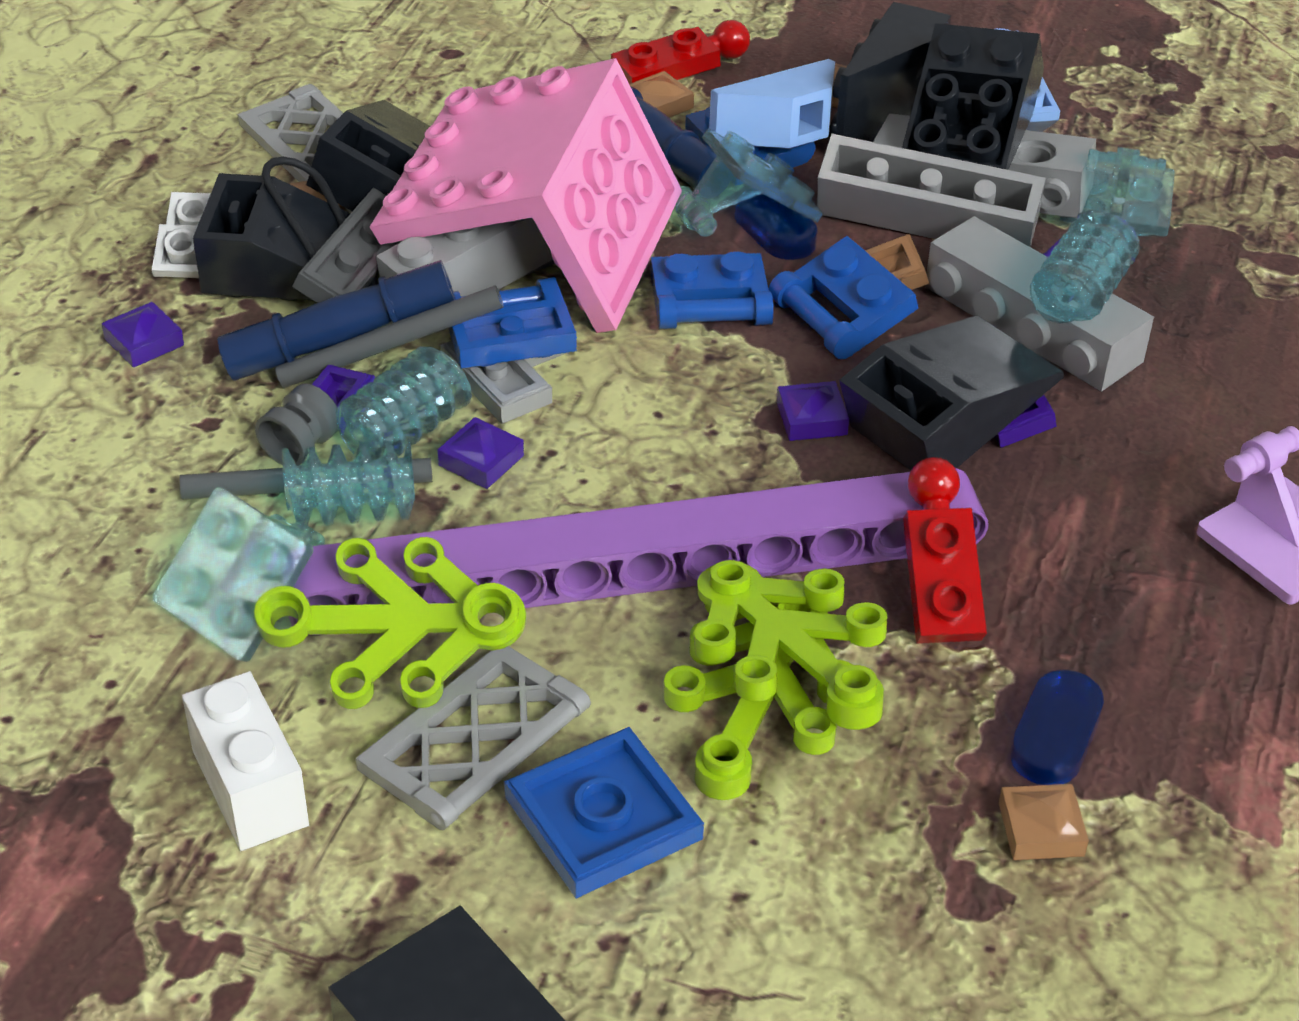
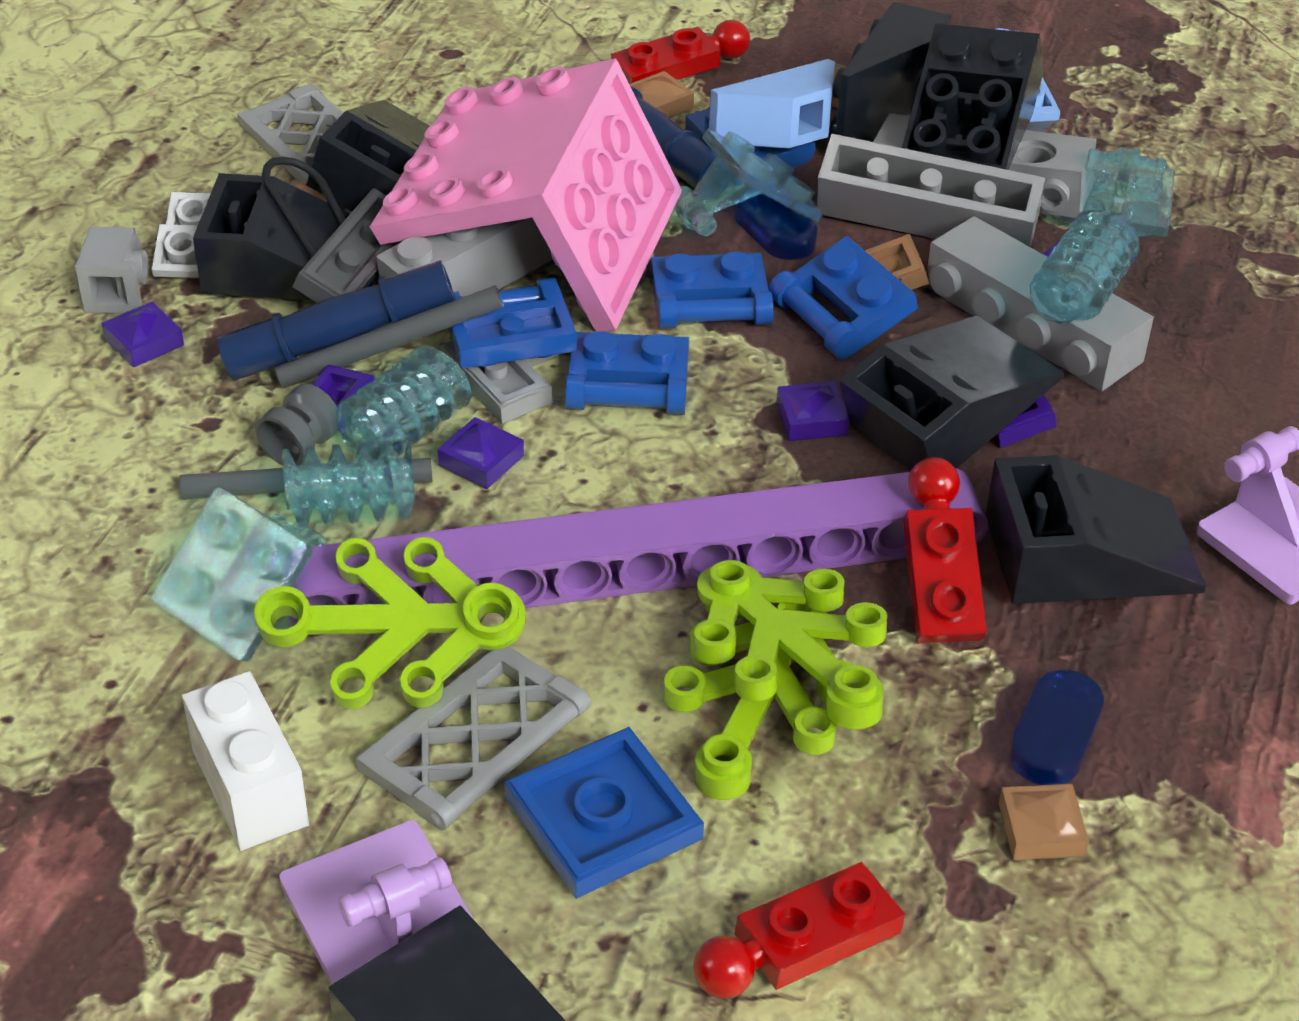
(111, 270): none -> light grey brick
(369, 896): none -> lavender plate
(628, 371): none -> blue plate
(800, 933): none -> red plate
(1084, 534): none -> black slope

